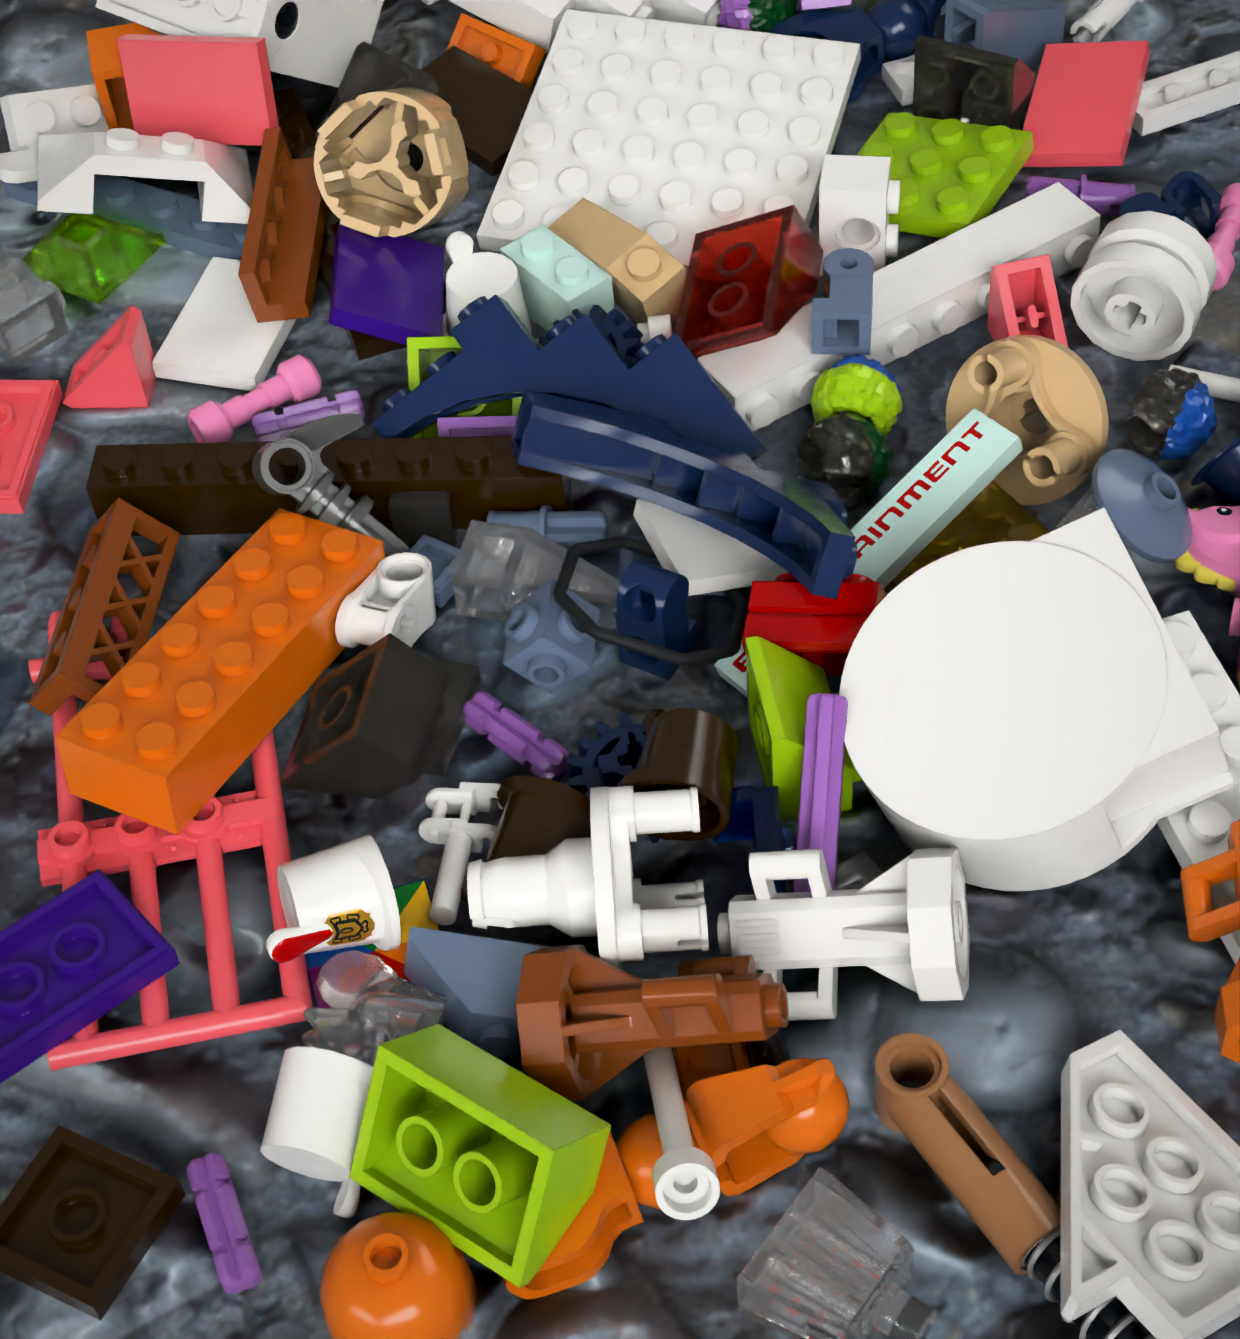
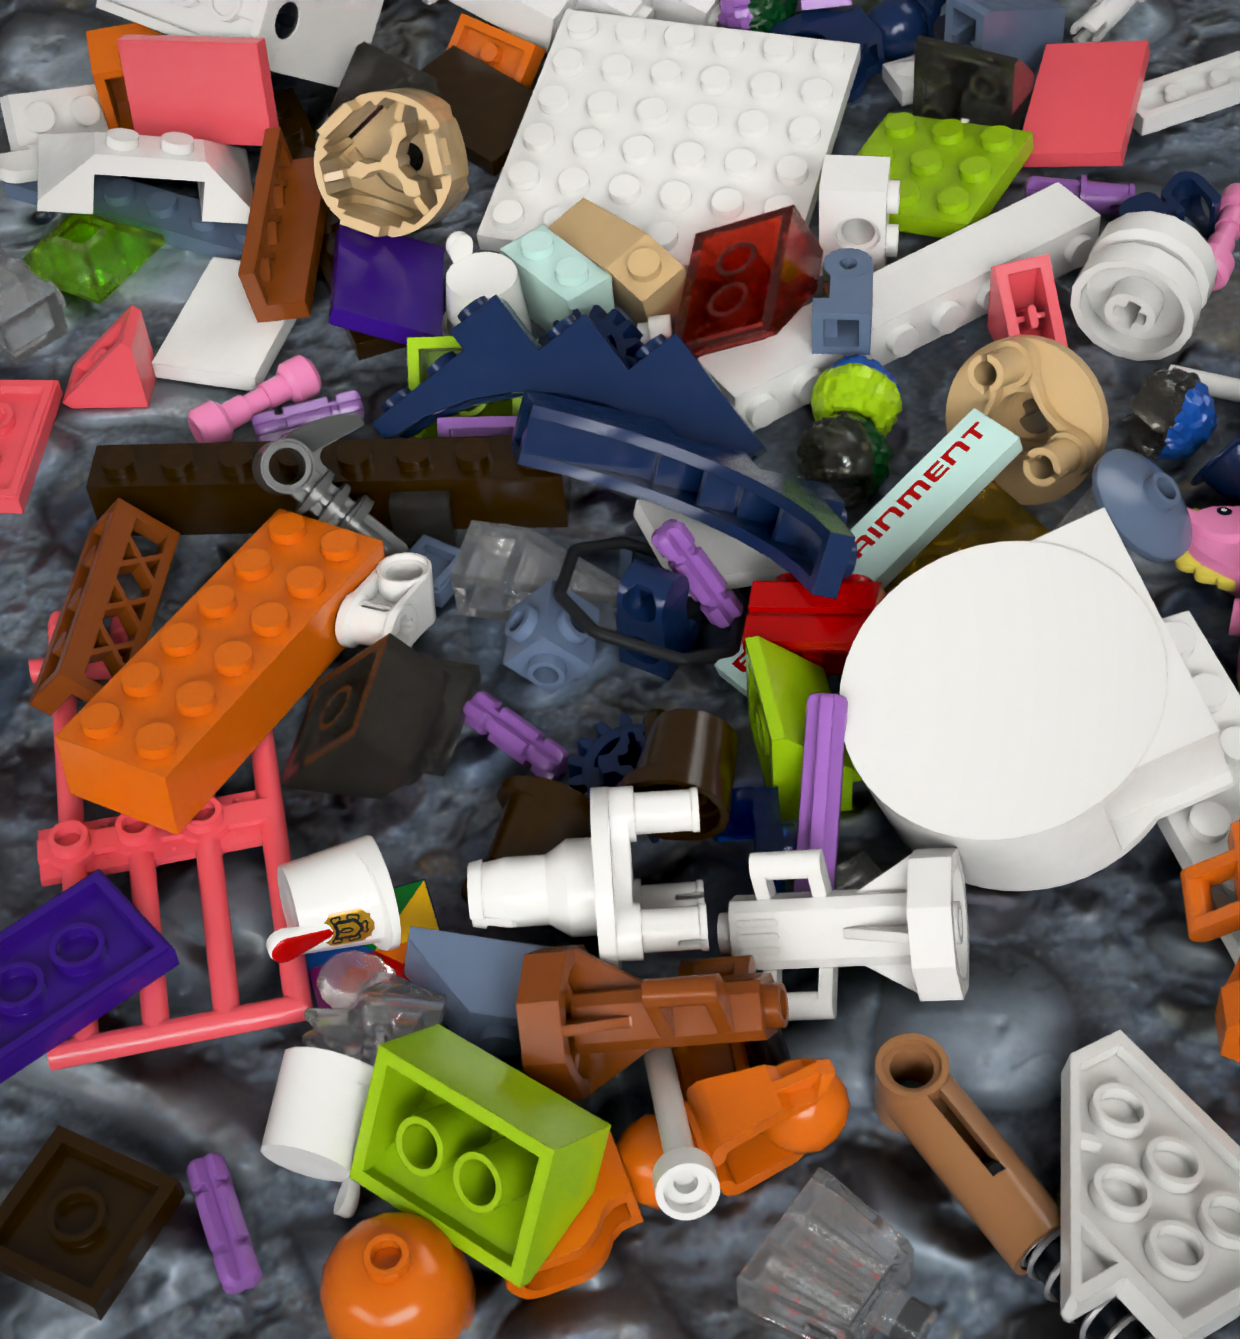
(459, 840): white piece -> none
(559, 526): sand blue axle -> none
(705, 581): none -> medium lavender axle

